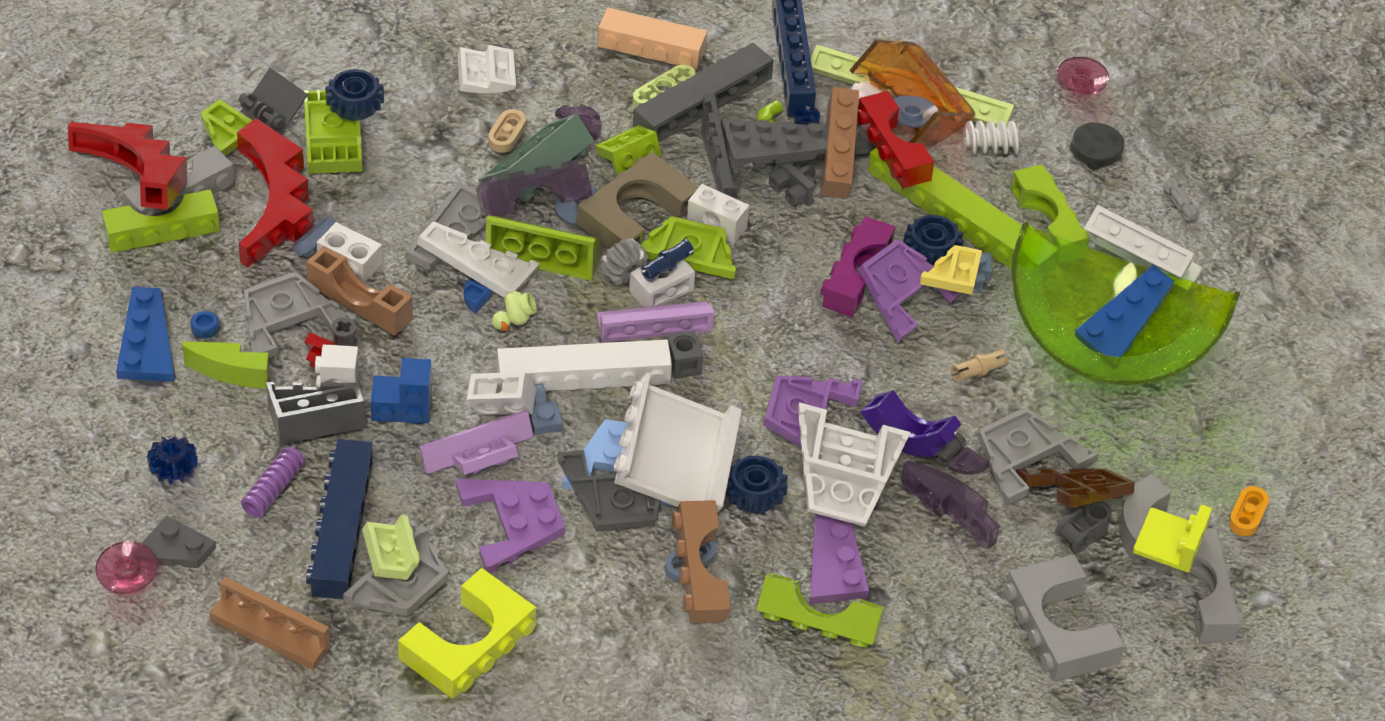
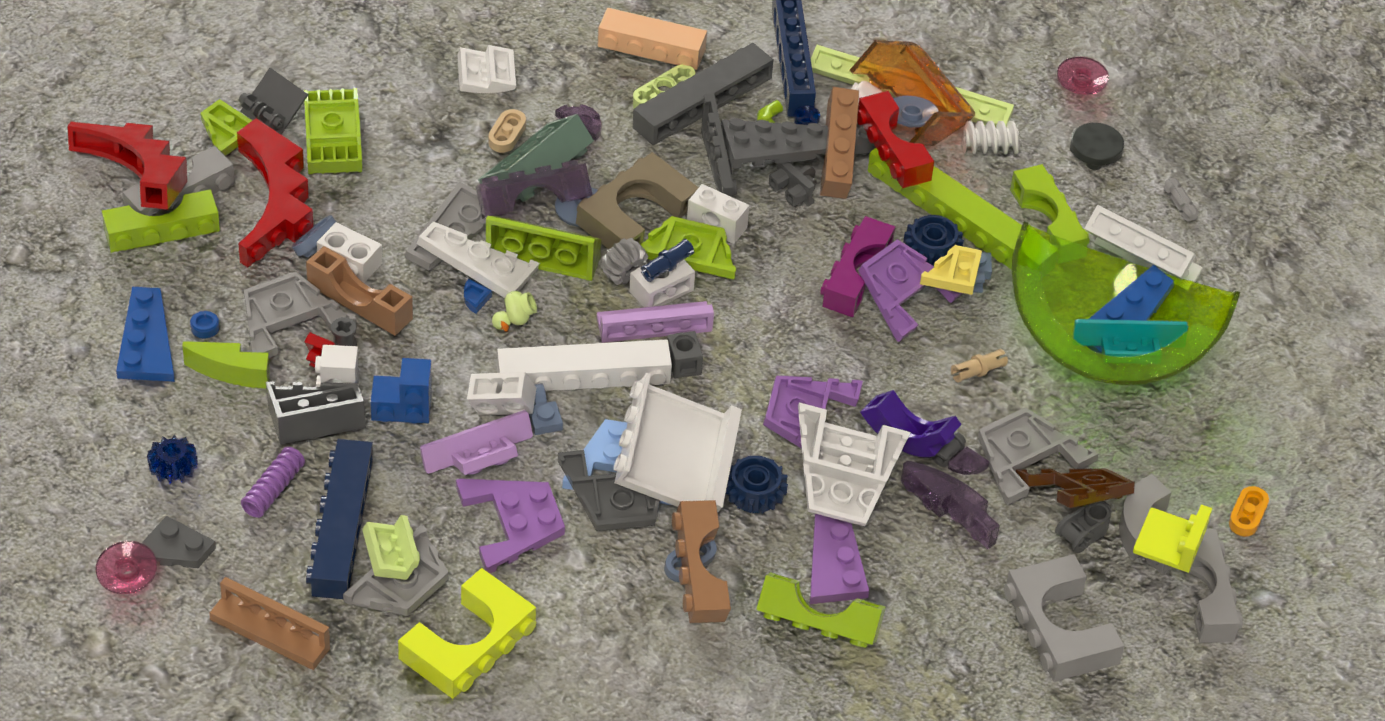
(354, 94): dark blue gear -> none
(629, 147): lime bracket -> none
(1127, 337): none -> teal bracket

